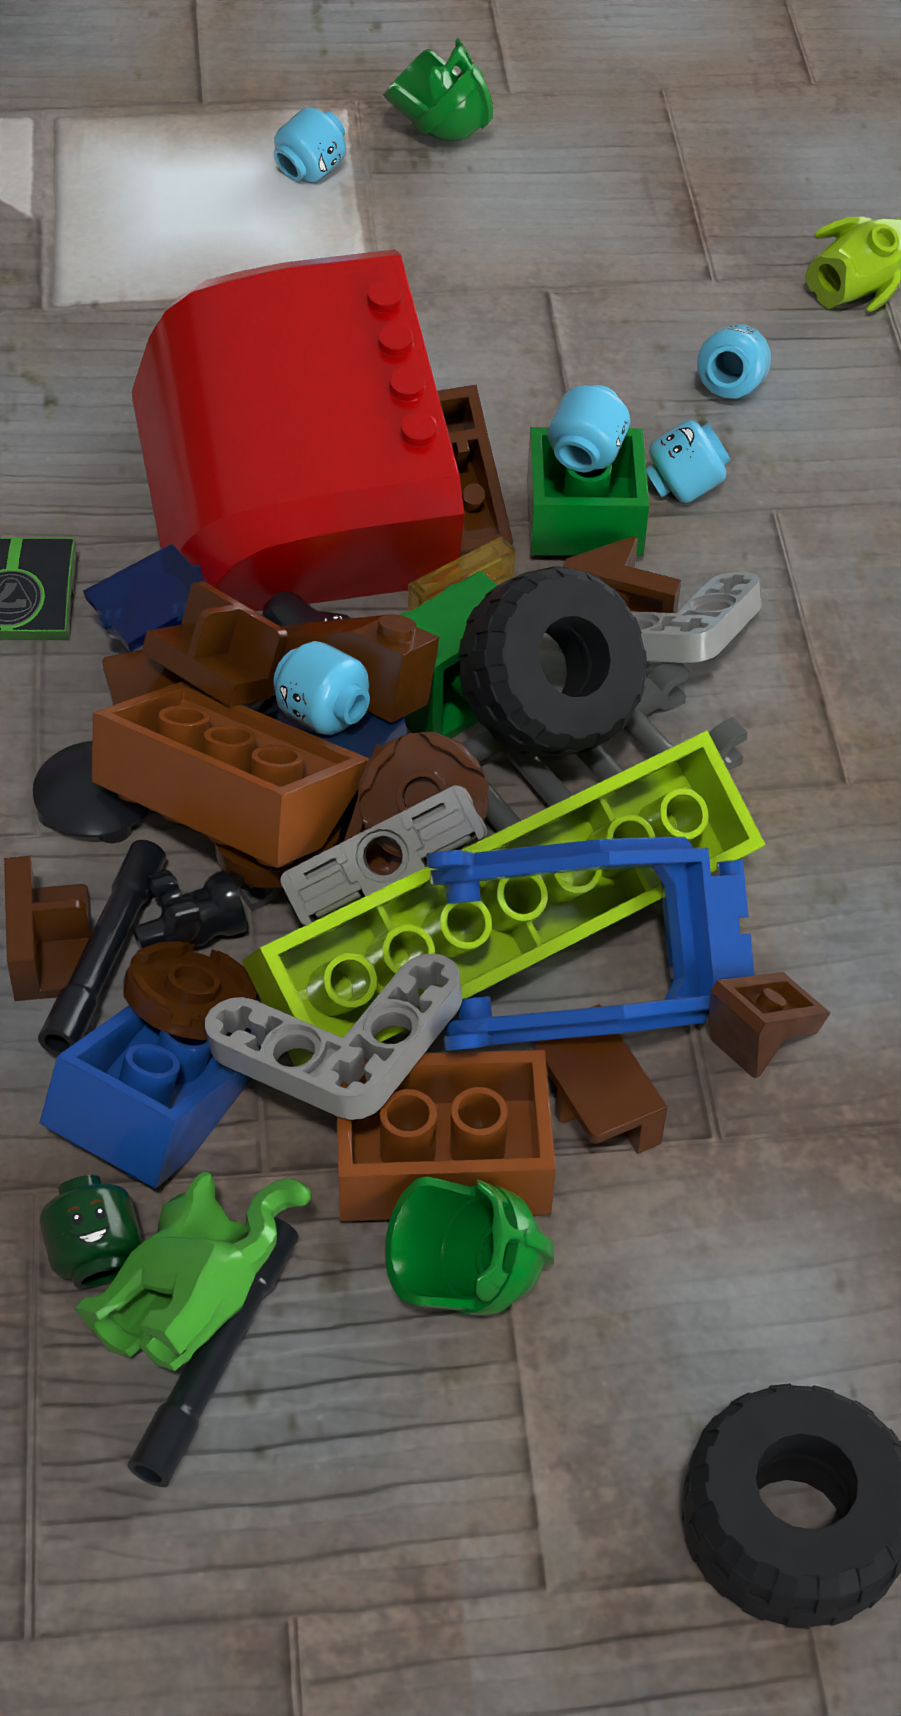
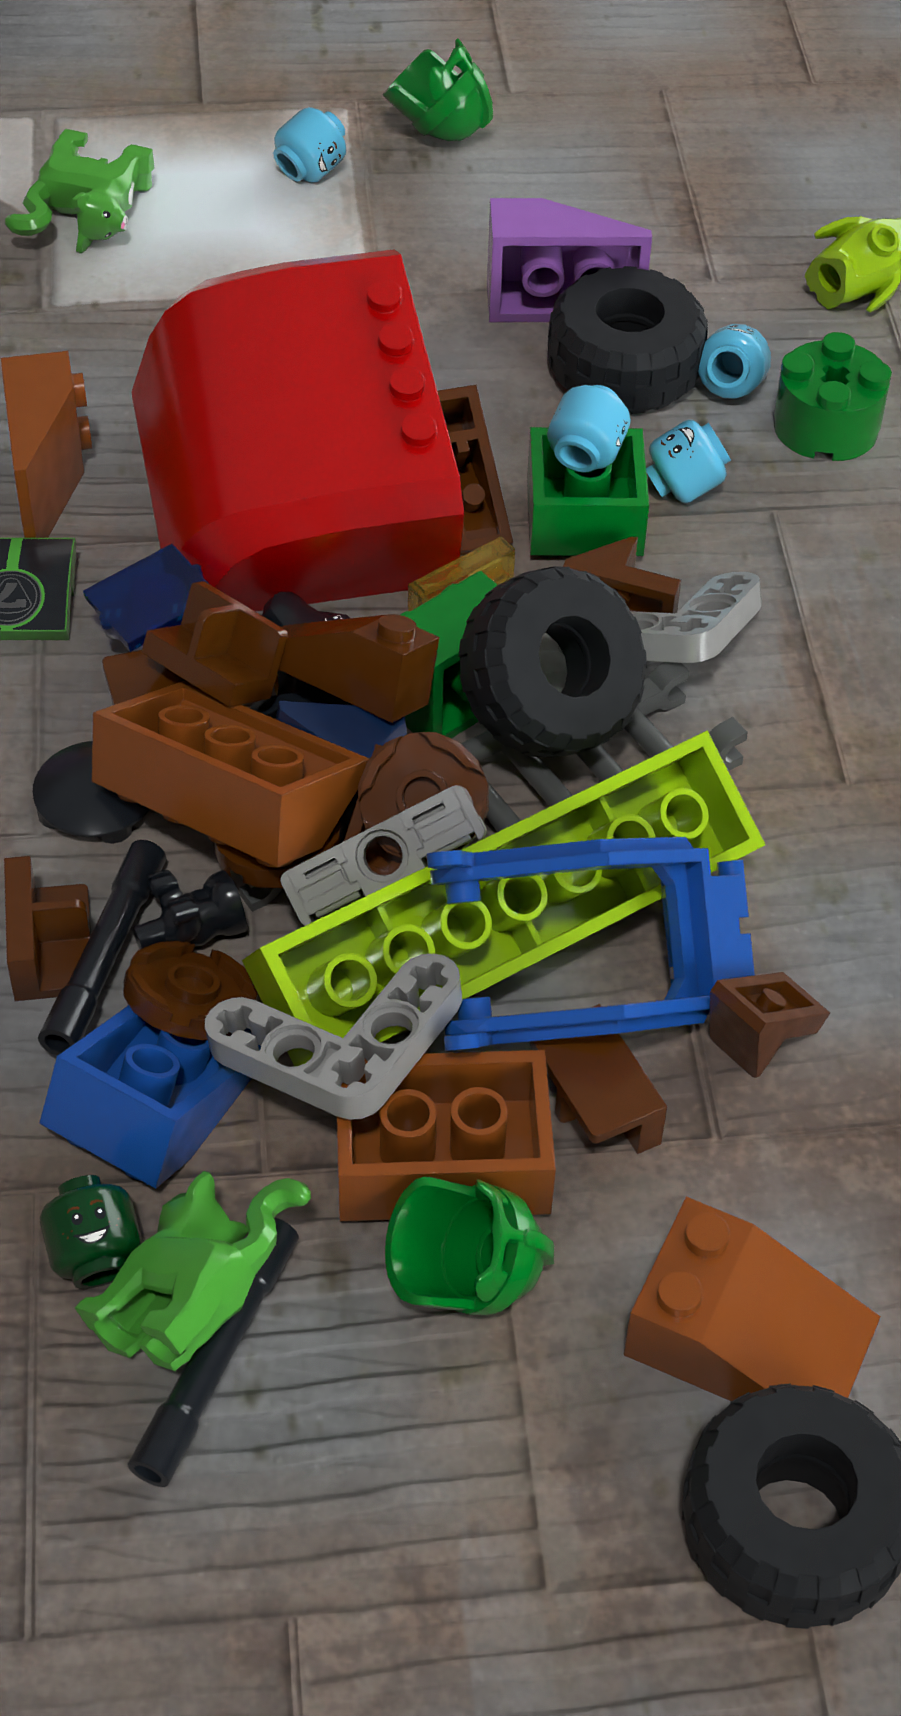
(45, 435): none -> dark orange slope
(86, 188): none -> bright green animal
(322, 687): medium azure head -> none
(545, 247): none -> medium lavender slope
(628, 334): none -> black tyre
(744, 1312): none -> dark orange slope
(831, 398): none -> green brick

